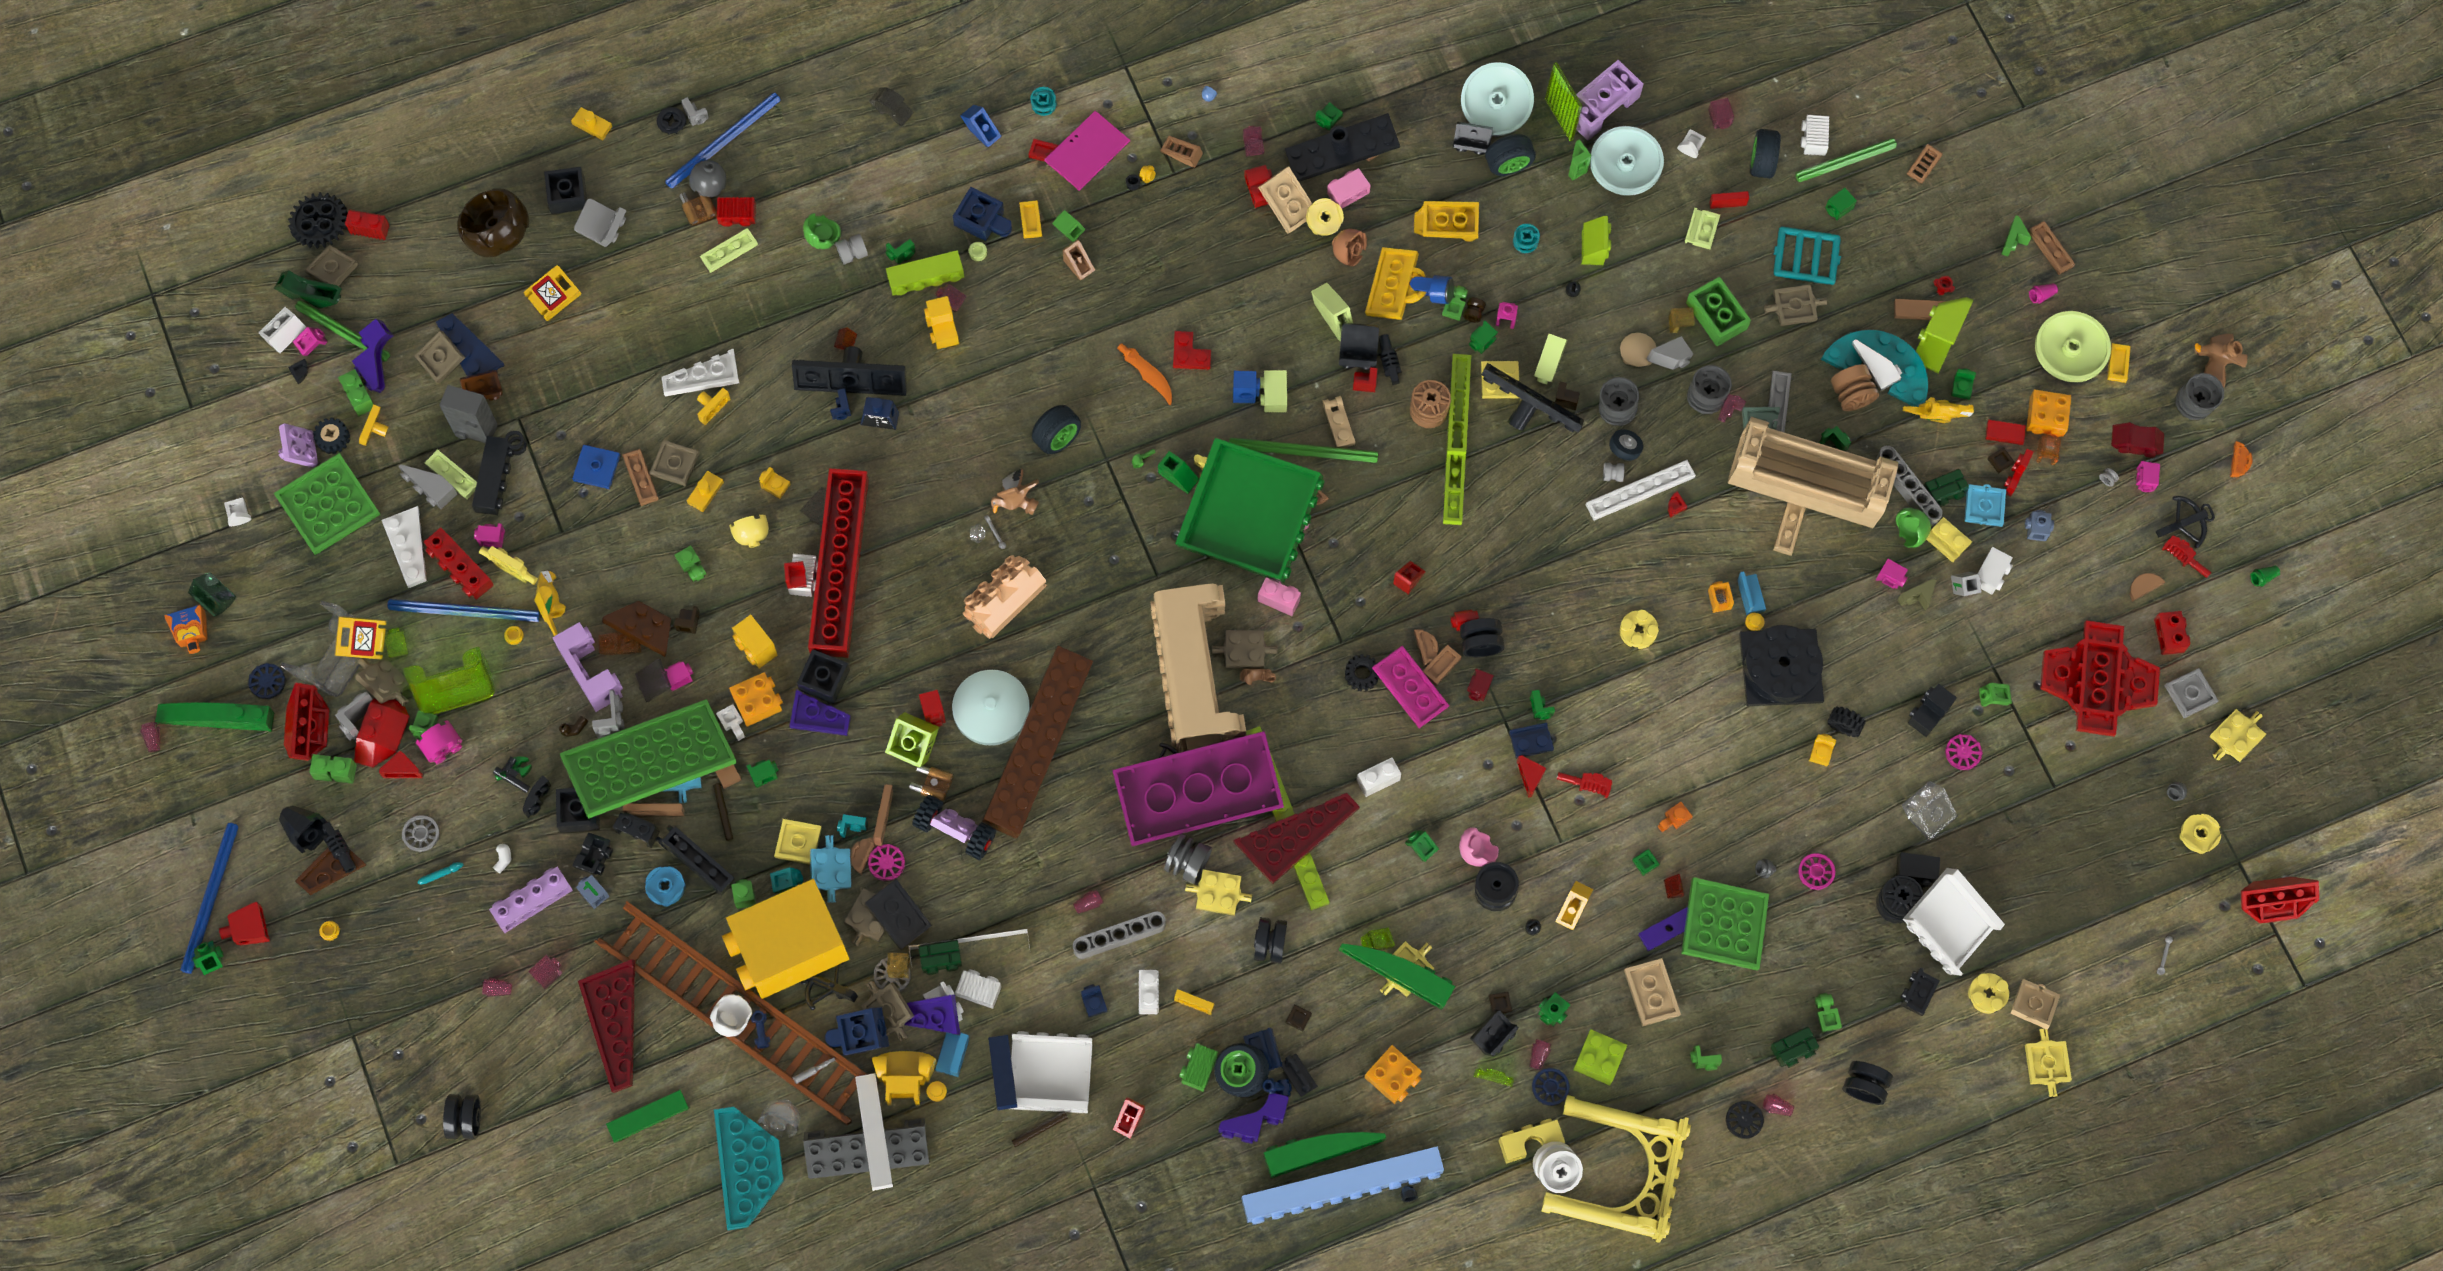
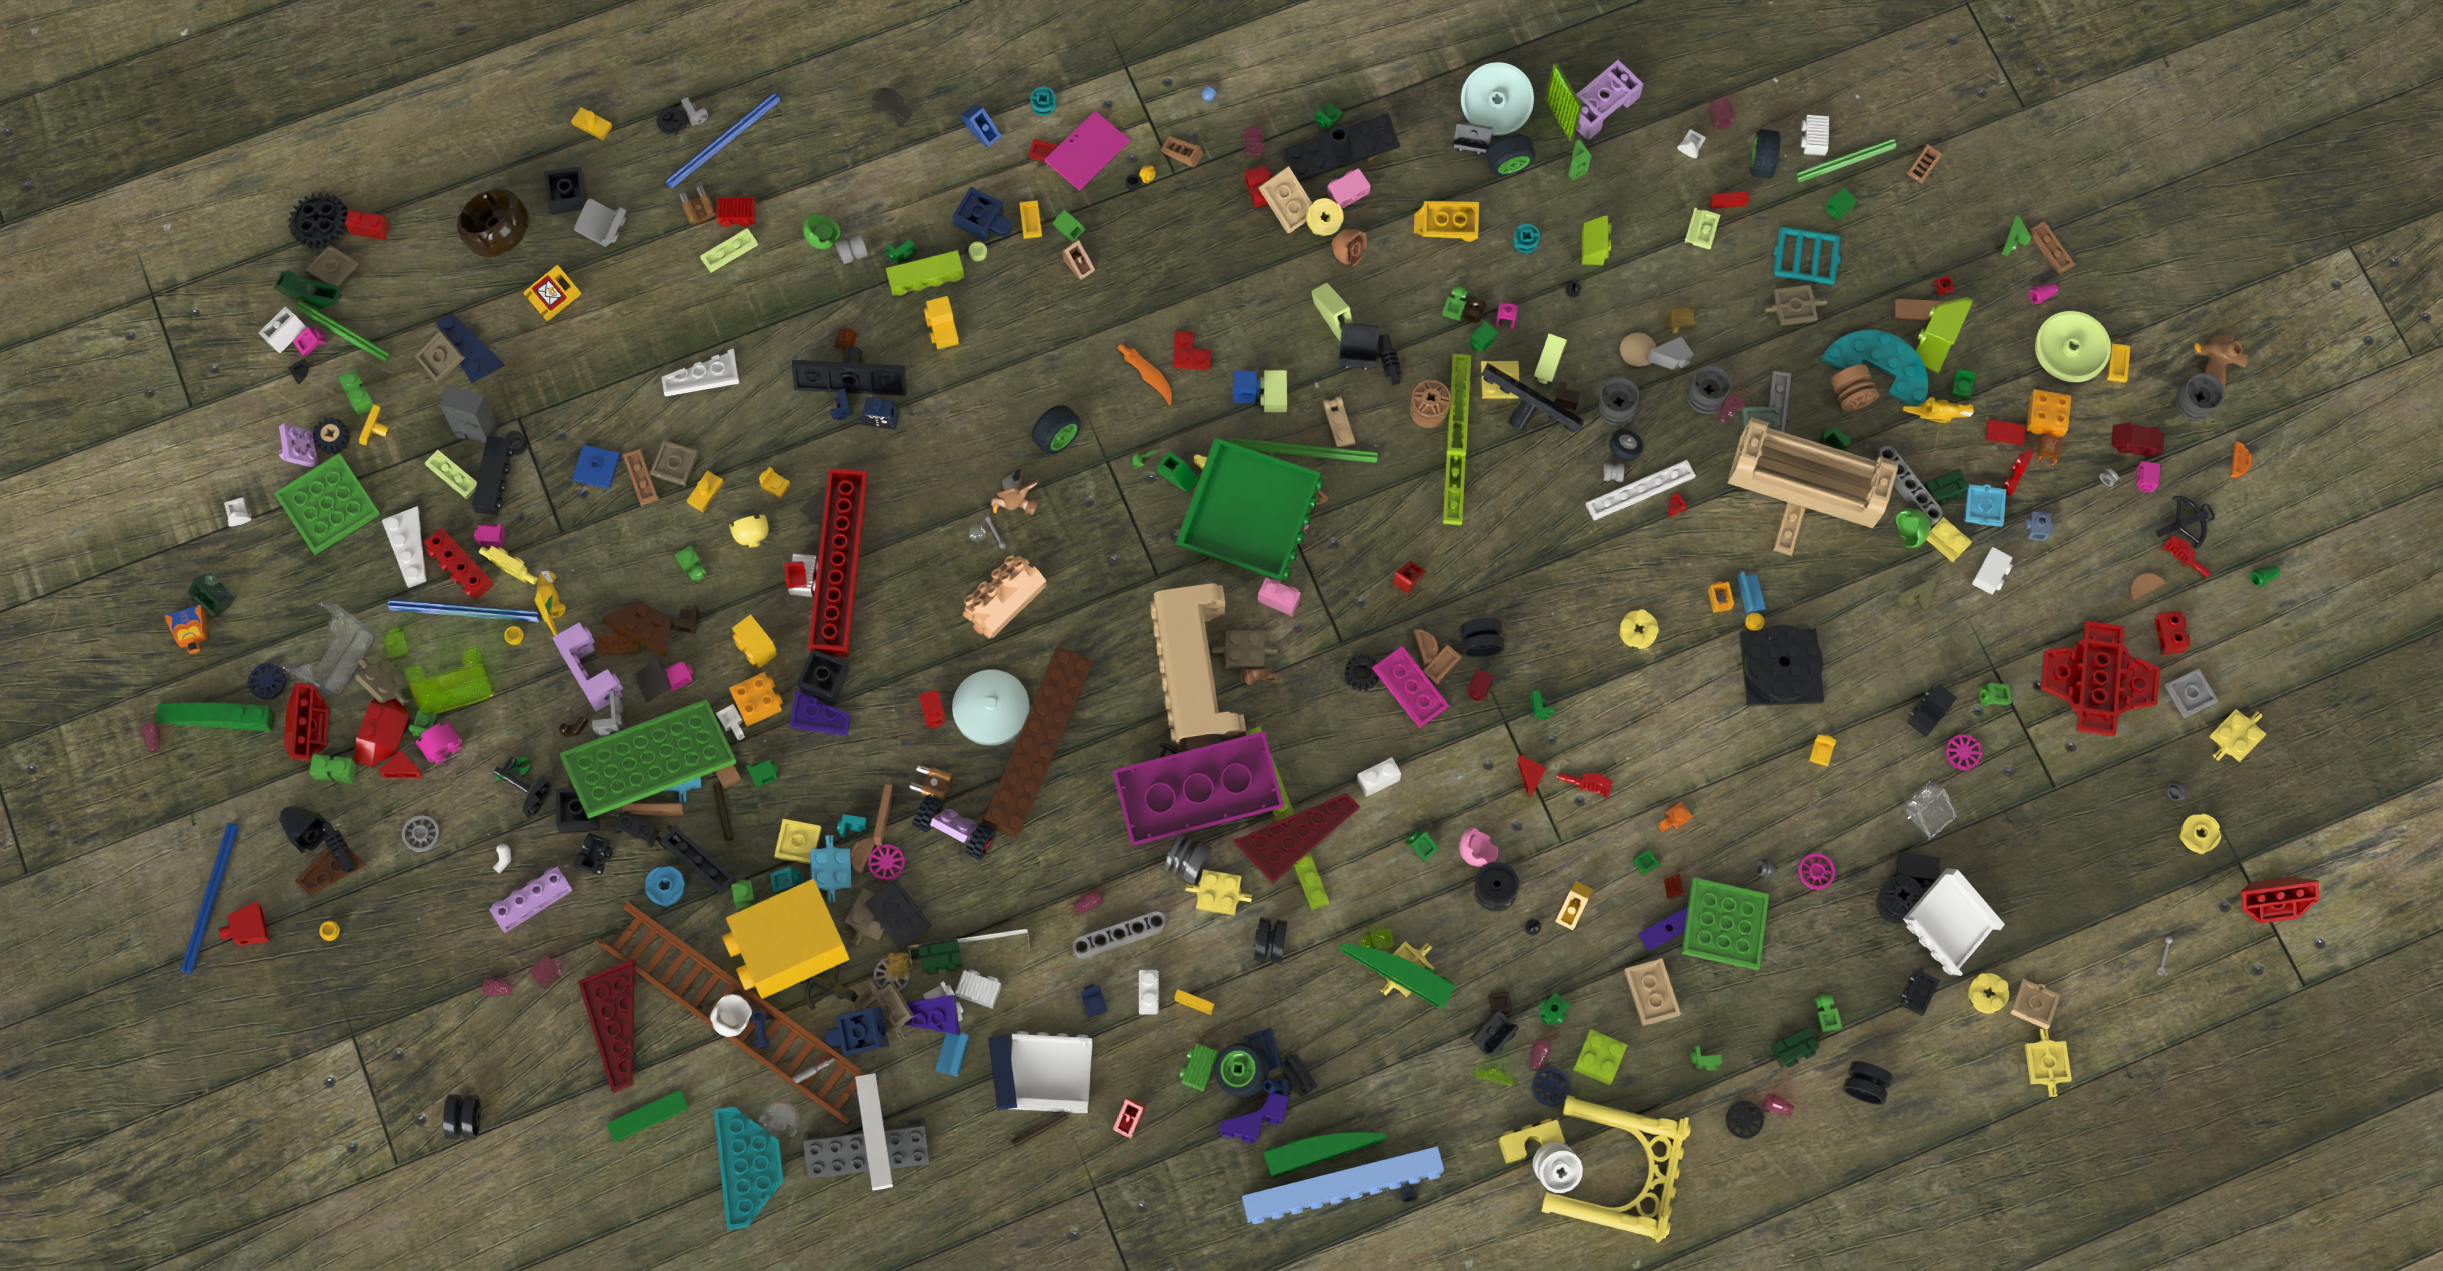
(208, 957): green brick -> none
(352, 713): light grey bracket -> none
(364, 637): container -> none
(370, 361): dark purple arch -> none
(434, 486): light grey slope -> none
(440, 873): teal piece -> none
(484, 384): reddish brown bracket -> none
(592, 891): sand blue brick -> none
(708, 178): dark grey cylinder -> none
(712, 405): yellow tile -> none
(904, 1073): yellow piece -> none
(912, 739): lime brick -> none
(936, 1091): yellow plate -> none
(955, 297): clear pink bracket -> none
(1298, 1018): dark brown tile -> none
(1365, 381): red panel -> none
(1394, 1075): light orange brick -> none
(1401, 283): yellow plate -> none
(1461, 617): red brick -> none
(1531, 740): dark blue plate -> none
(1626, 160): light aqua dish -> none
(1718, 311): bright green brick -> none
(1846, 721): black tyre -> none
(1880, 368): white slope -> none
(1892, 574): dark pink window -> none
(1966, 583): light grey brick -> none
(2001, 460): dark brown tile -> none

